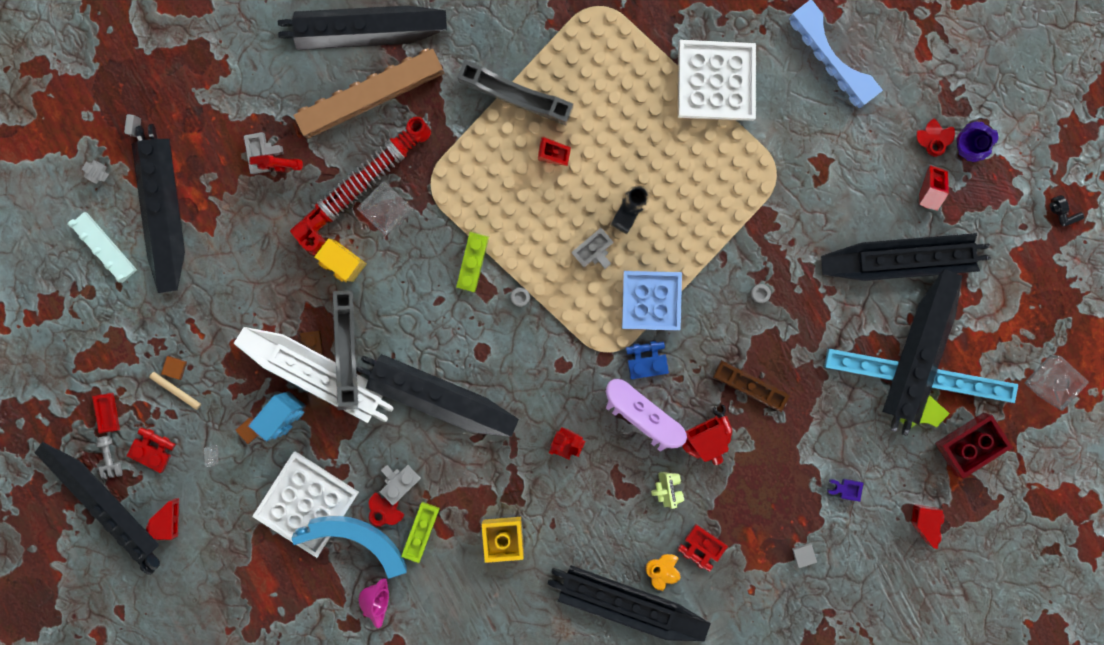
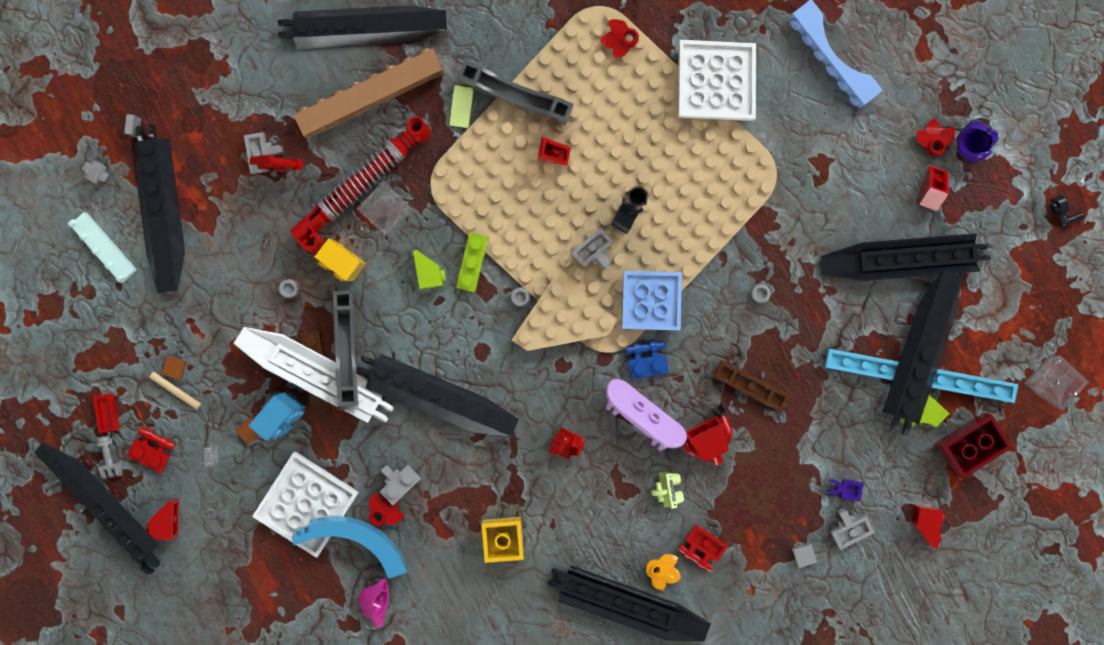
(289, 288): none -> light grey tile
(420, 532): lime plate -> none
(428, 272): none -> lime slope
(461, 106): none -> yellowish green slope
(562, 318): none -> tan plate
(617, 38): none -> red plate
(851, 529): none -> light grey hinge

